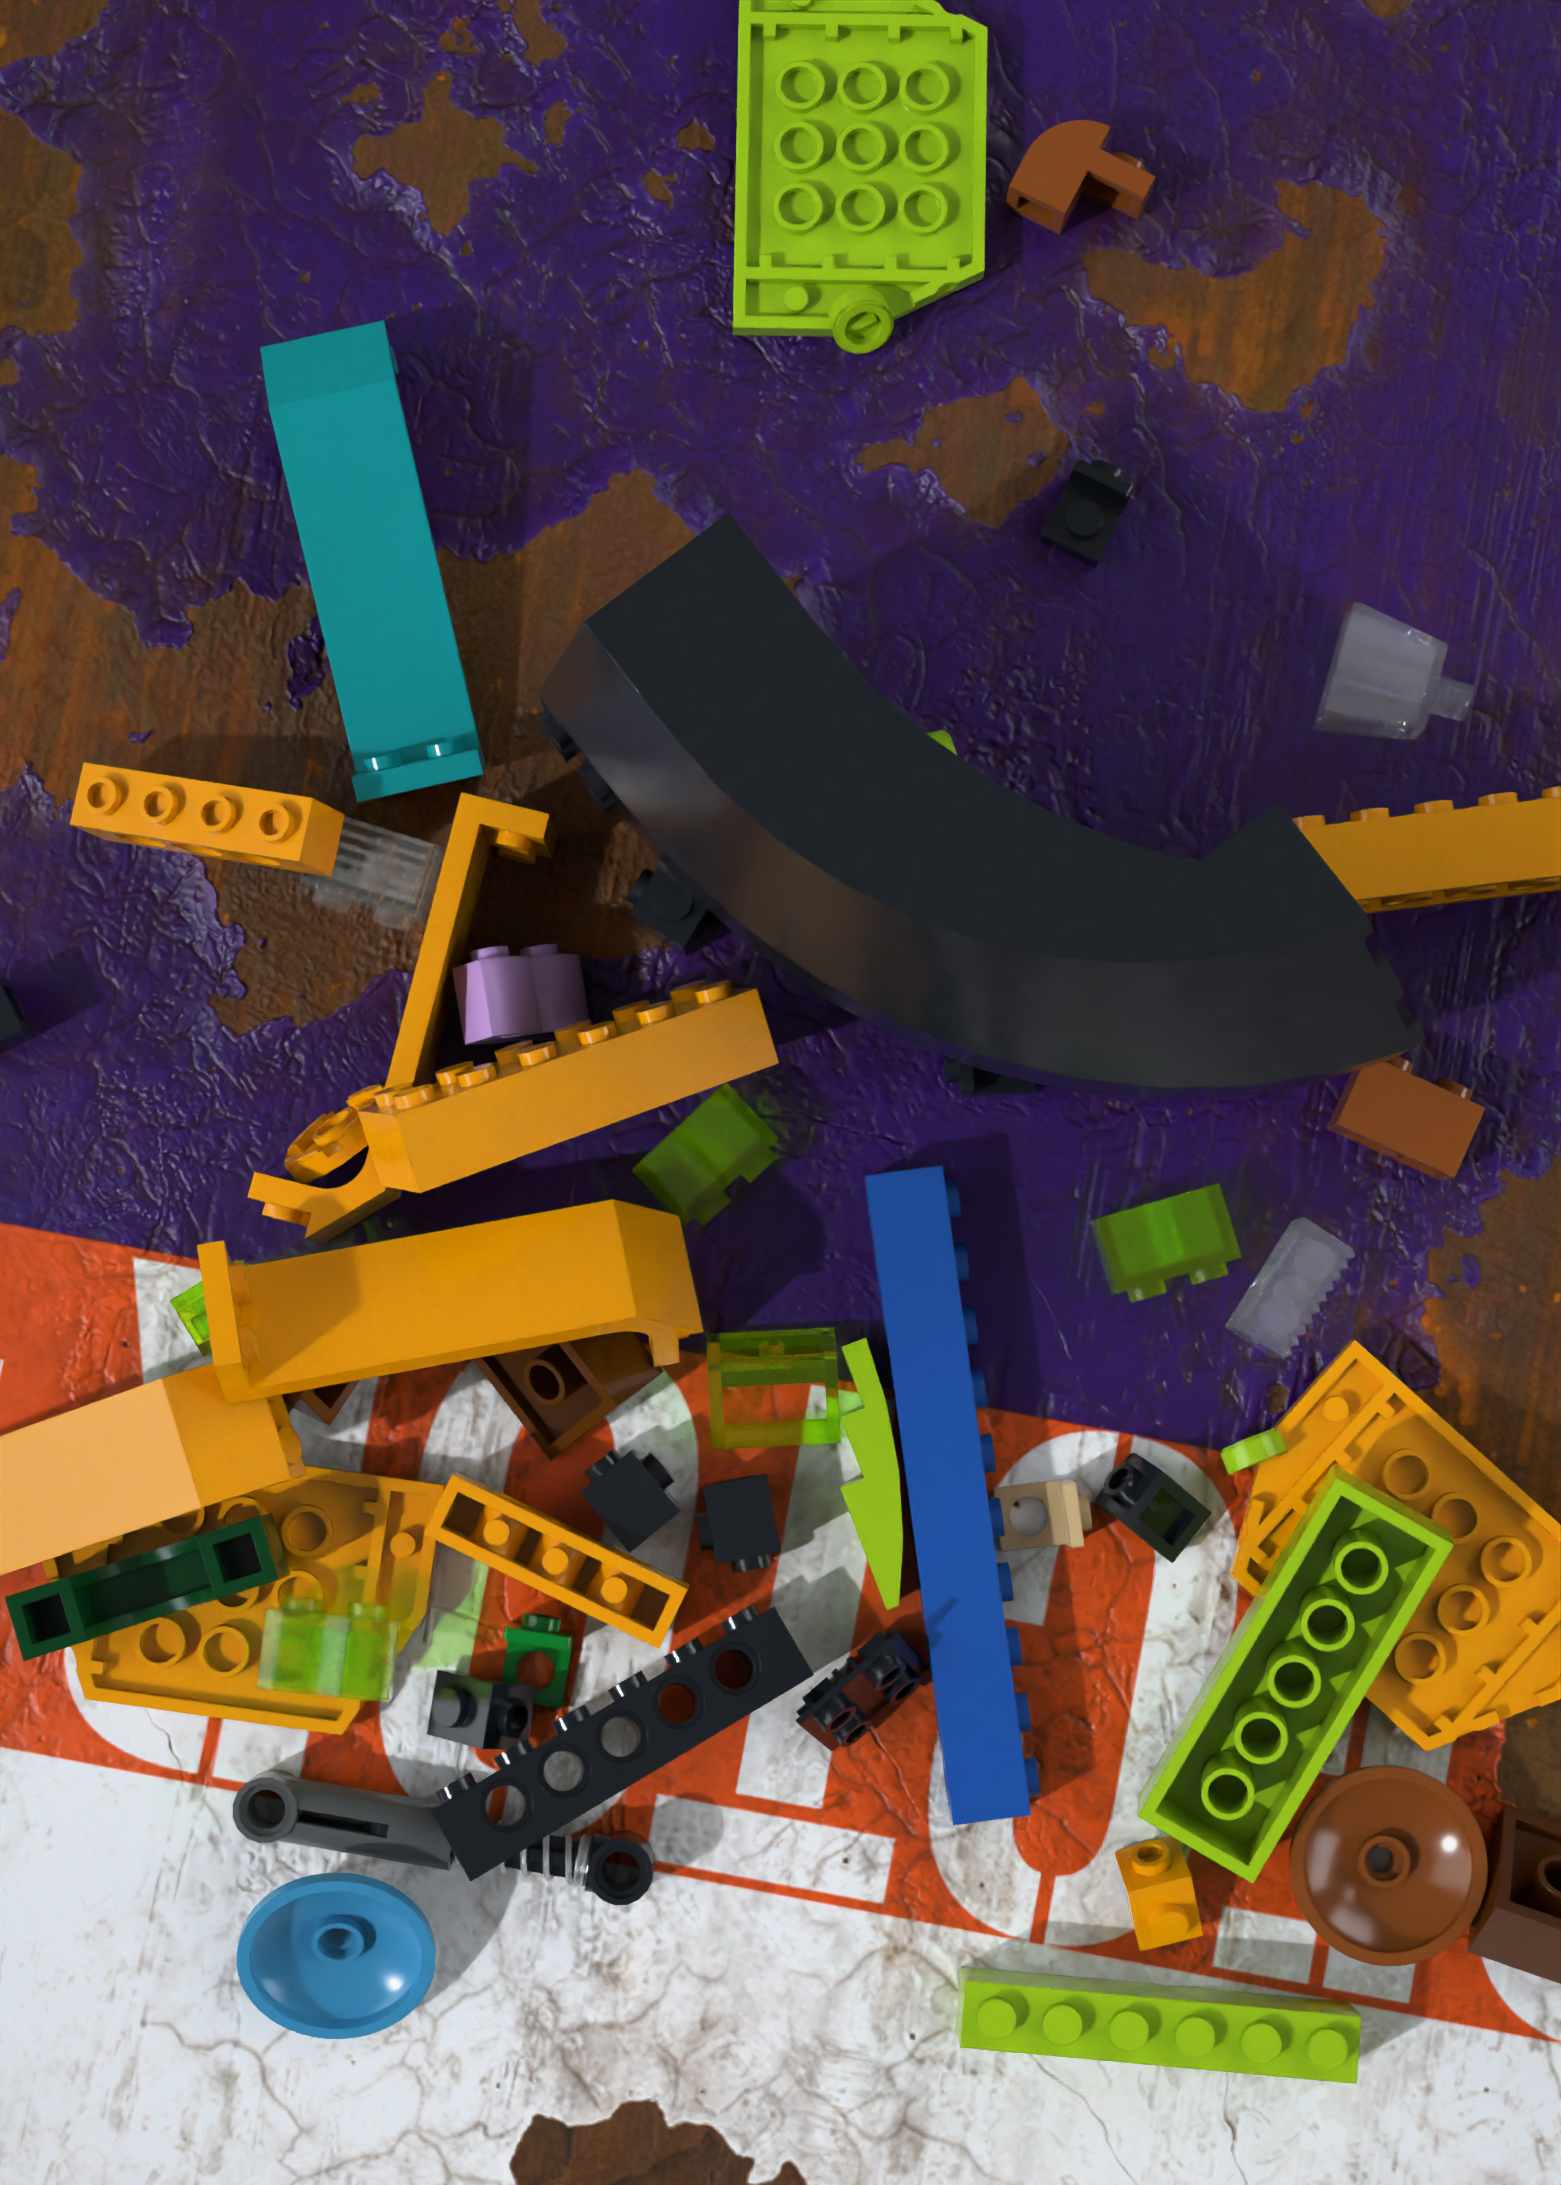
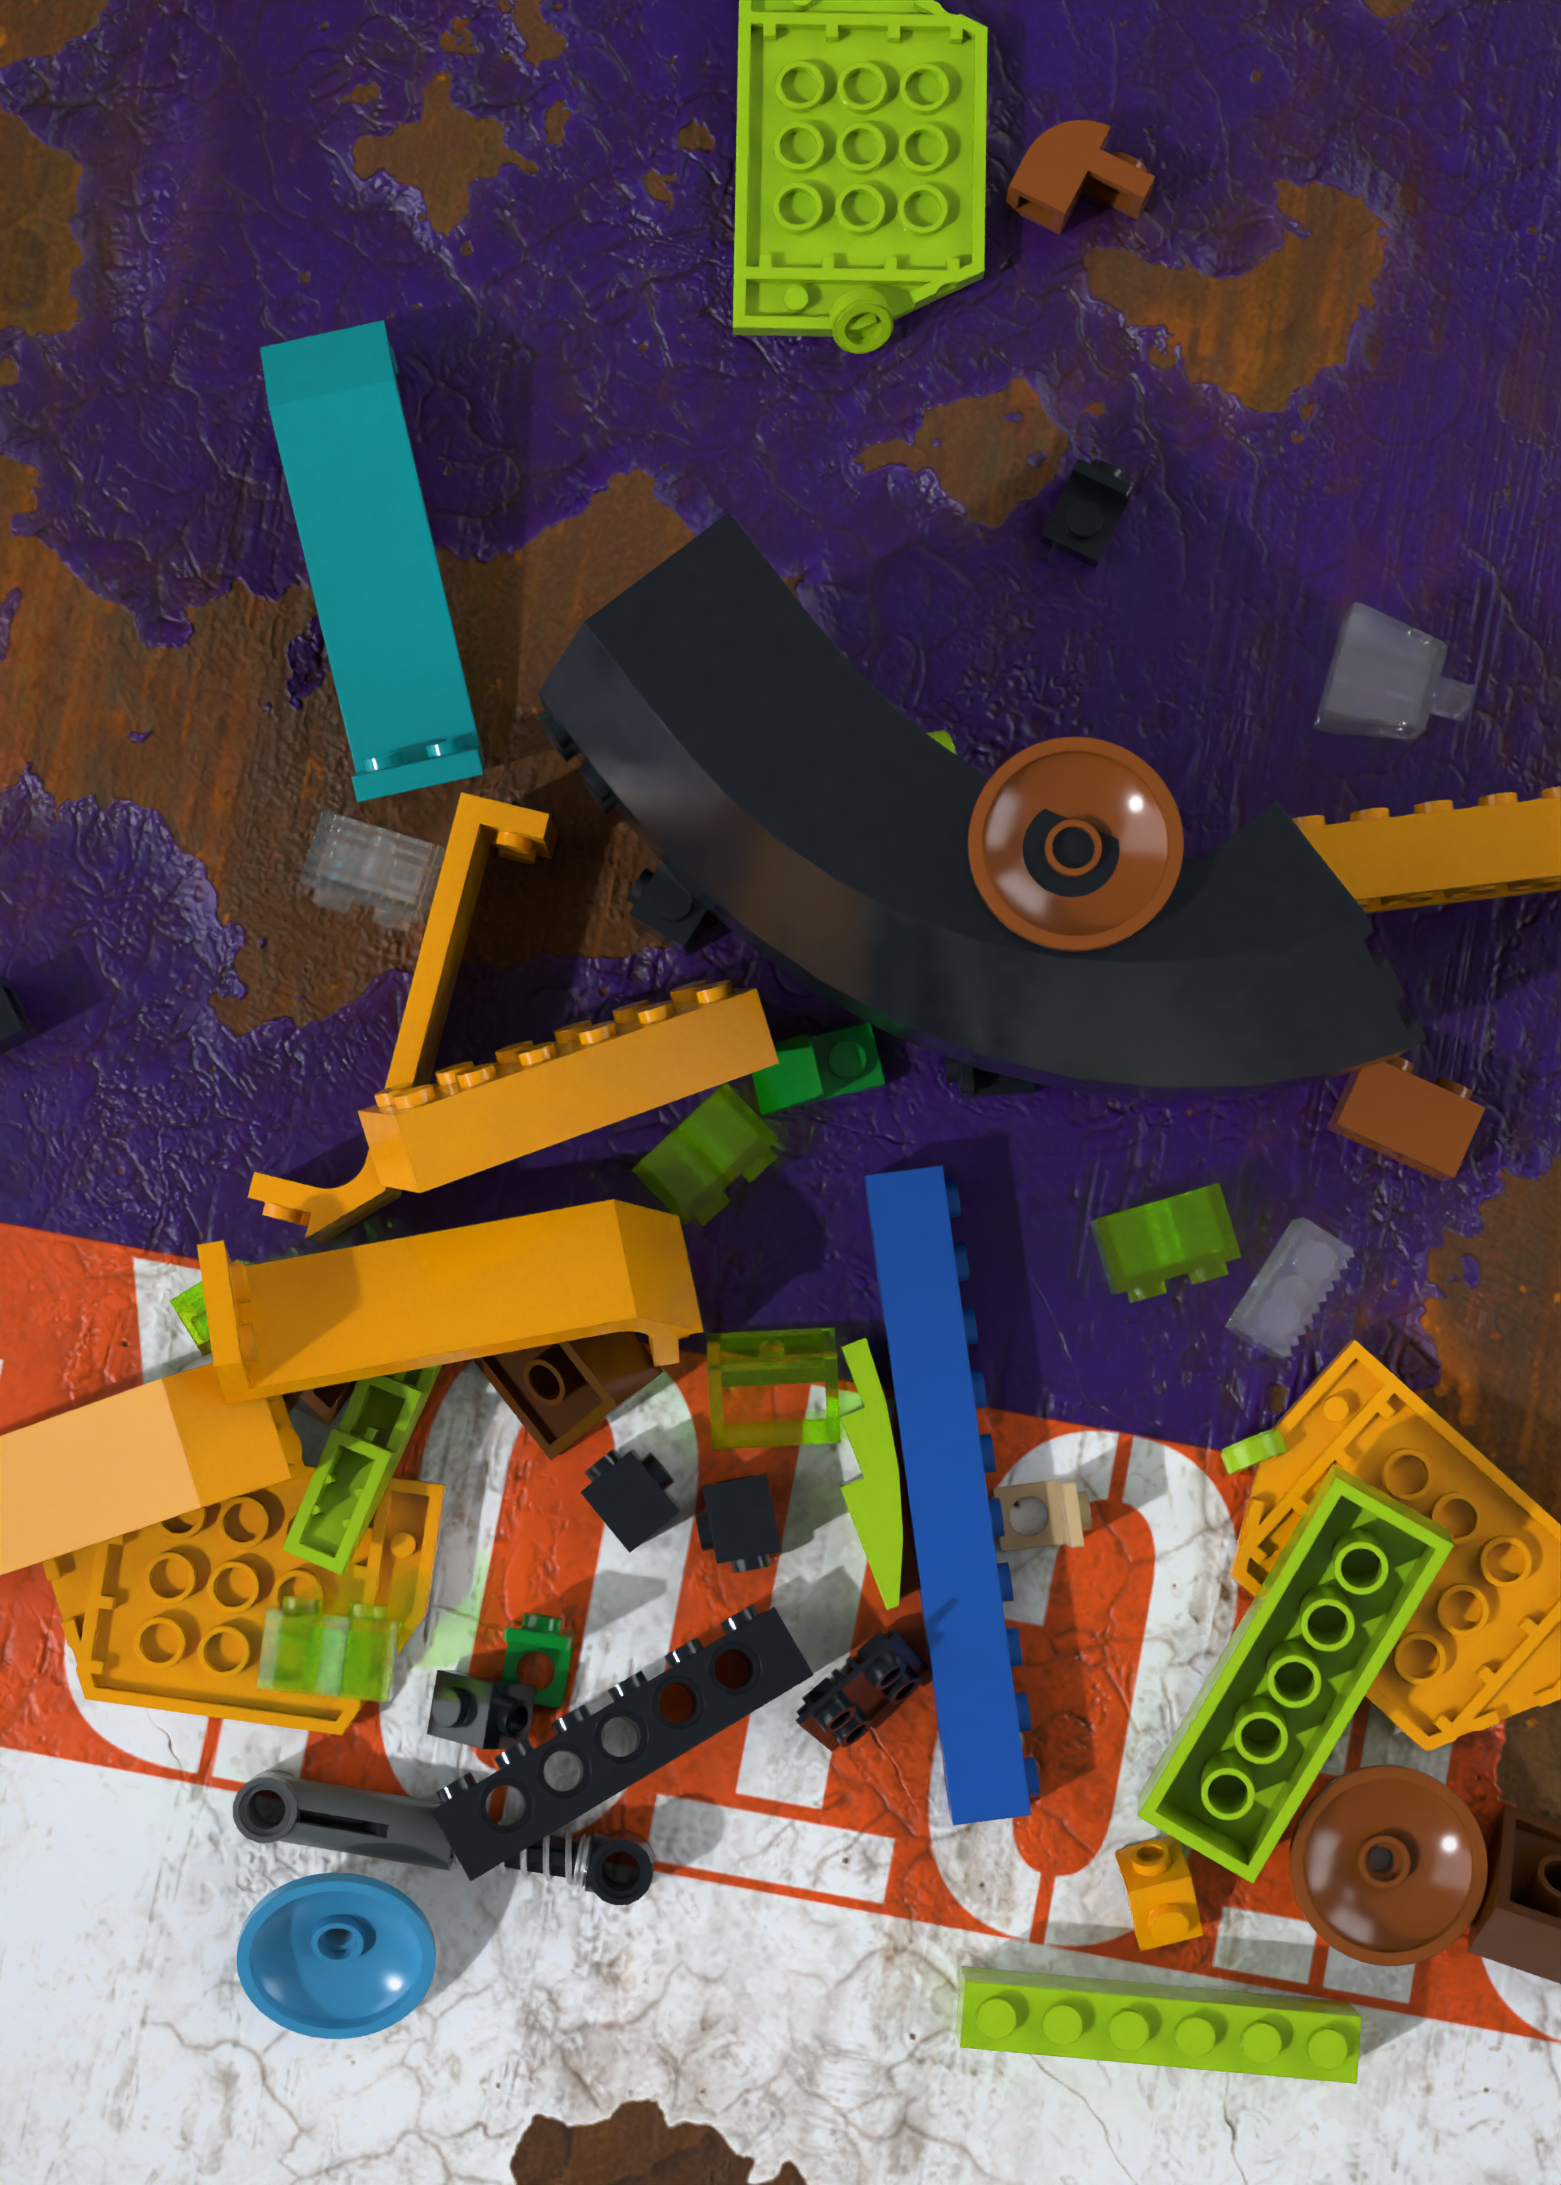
(147, 1586): dark green arch -> none
(208, 819): light orange brick -> none
(330, 1139): light orange tile -> none
(358, 1467): none -> lime slope
(519, 996): lavender brick -> none
(556, 1559): light orange brick -> none
(819, 1069): none -> green slope
(1097, 790): none -> dark orange dish
(1152, 1506): black bracket -> none

